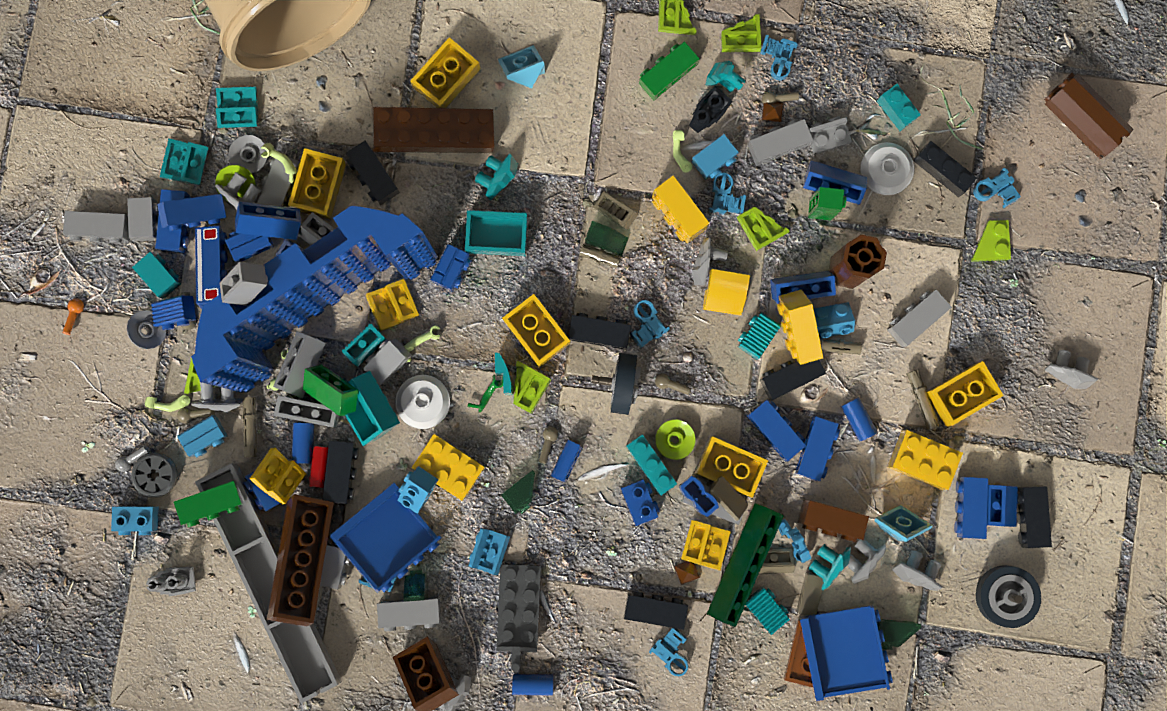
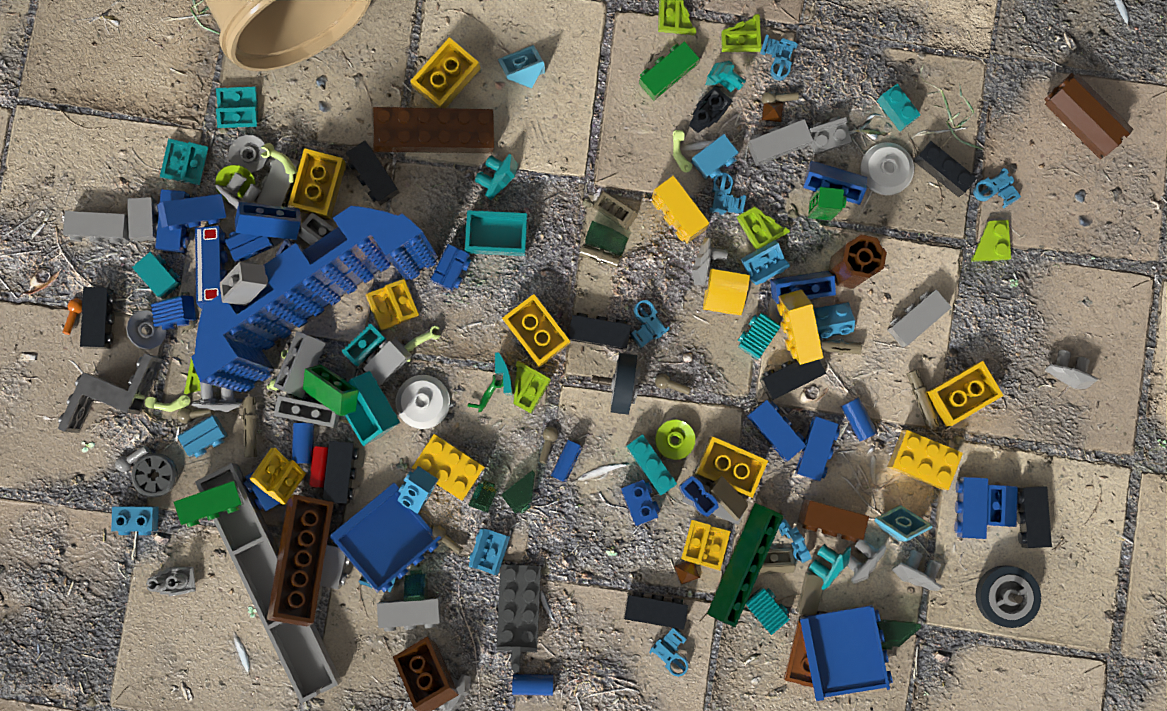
(97, 318): none -> black brick
(110, 393): none -> flat silver bracket
(439, 530): none -> dark tan bar
(483, 496): none -> clear green slope
(765, 263): none -> dark azure bracket

